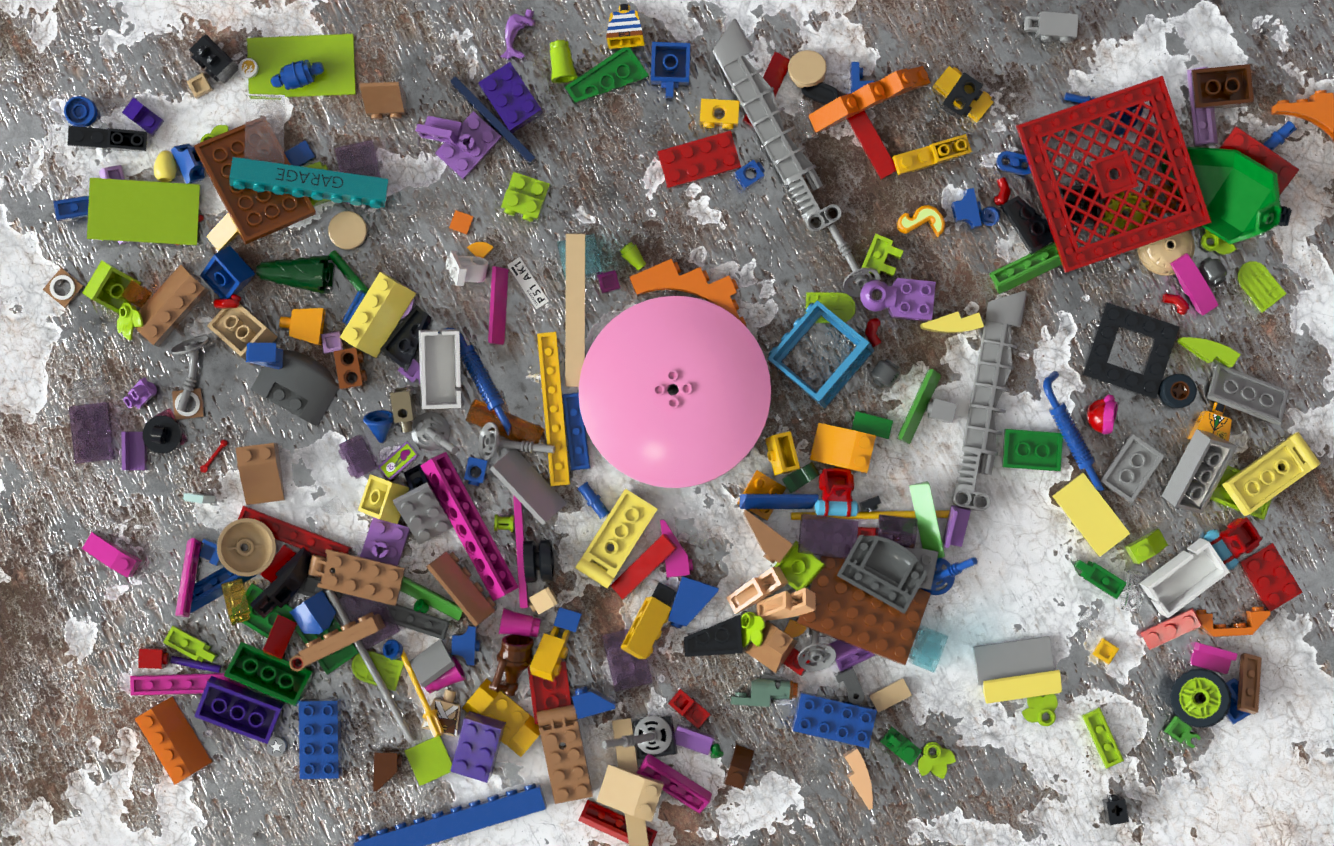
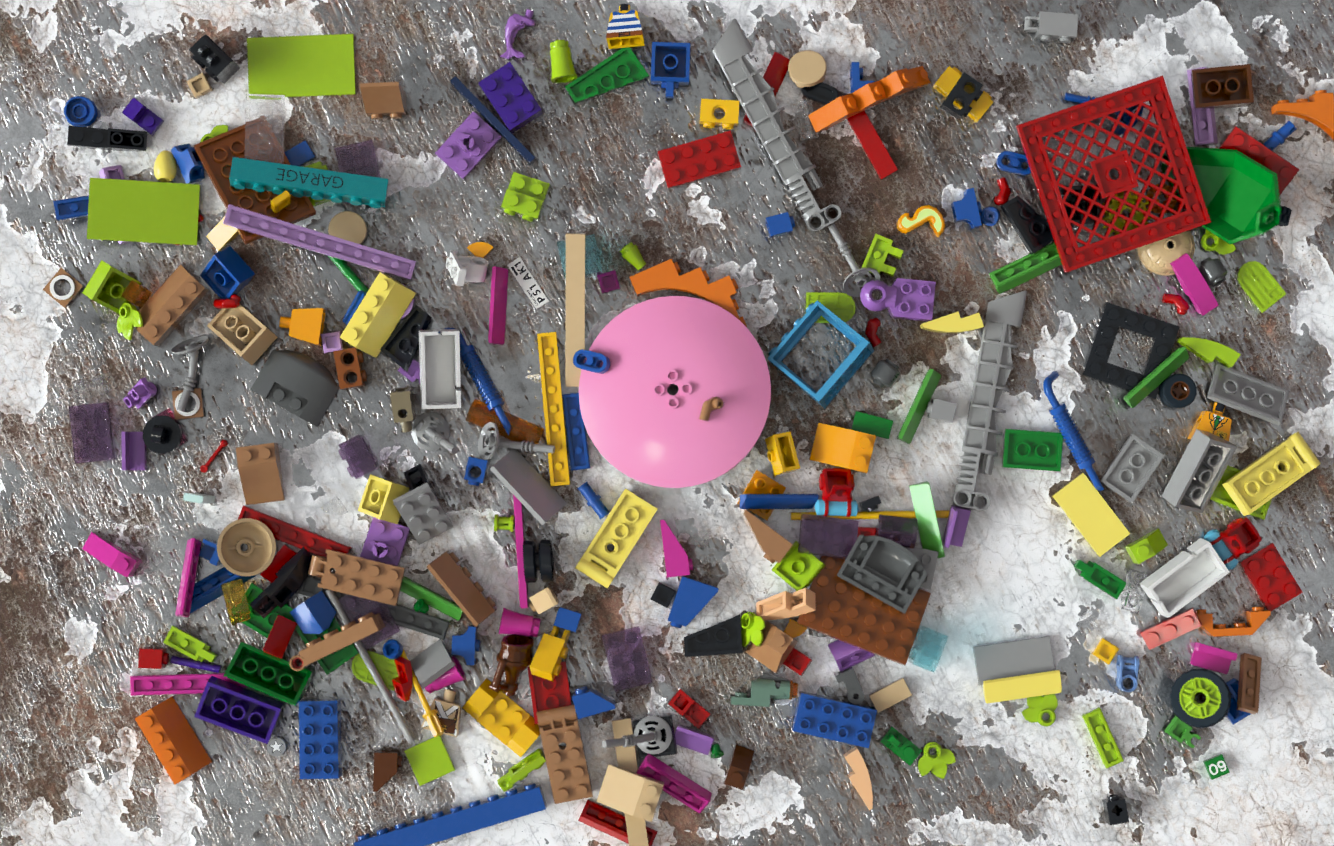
(248, 68): white tile -> none
(265, 355): blue slope -> none
(280, 201): none -> yellow tile
(297, 74): blue piece -> none
(305, 273): dark green cone -> none
(319, 242): none -> lavender plate
(379, 423): blue hat -> none
(398, 461): slope -> none
(403, 683): none -> red slope
(440, 130): medium lavender panel -> none
(461, 222): orange tile -> none
(469, 526): dark pink brick -> none
(478, 746): dark purple brick -> none
(521, 769): none -> lime hinge
(593, 361): none -> blue plate
(643, 566): red tile -> none
(646, 628): yellow brick -> none
(709, 406): none -> medium nougat arm
(744, 180): blue brick -> none
(757, 589): light nougat slope -> none
(780, 224): none -> blue brick
(800, 477): dark green leg -> none
(816, 654): light grey dish -> none
(932, 154): yellow slope -> none
(948, 574): blue dish -> none
(1102, 414): piece -> none
(1127, 671): none -> medium blue piece
(1156, 377): none -> bright green slope
(1216, 766): none -> green tile

